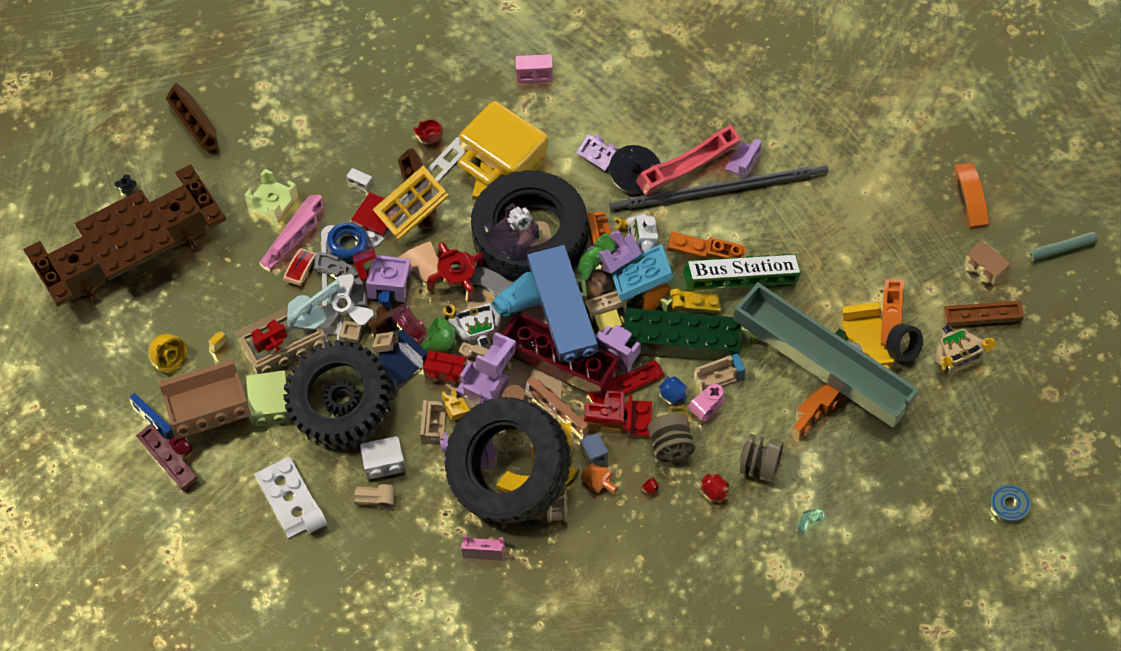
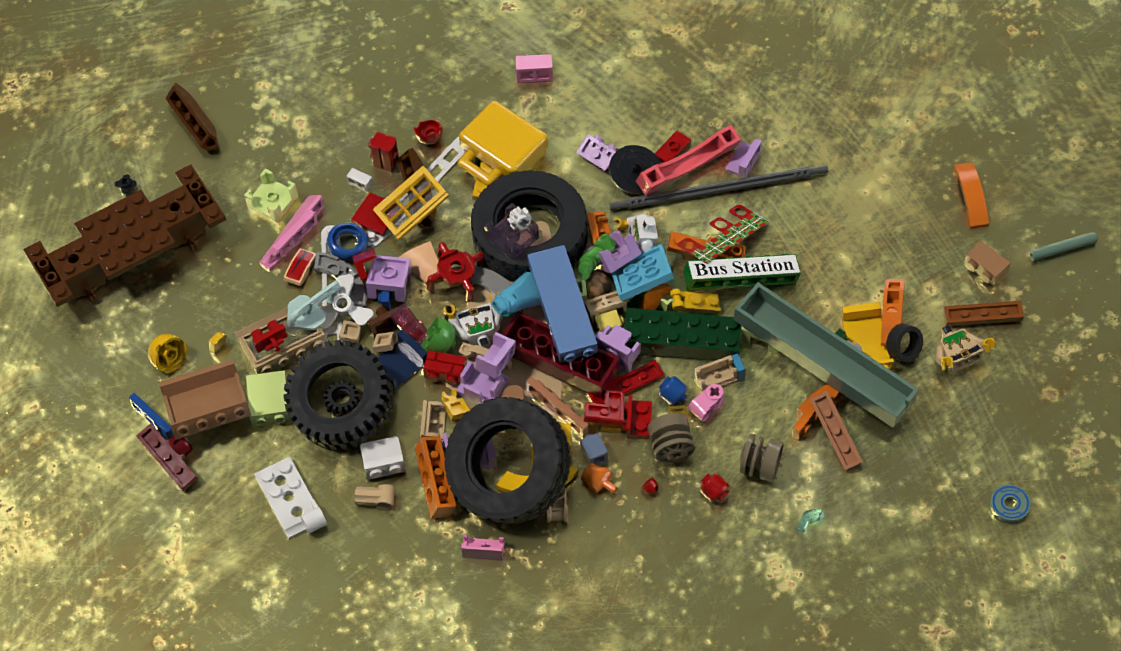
(384, 151): none -> red brick
(433, 474): none -> orange brick
(673, 147): none -> red plate
(729, 237): none -> piece
(836, 431): none -> nougat plate

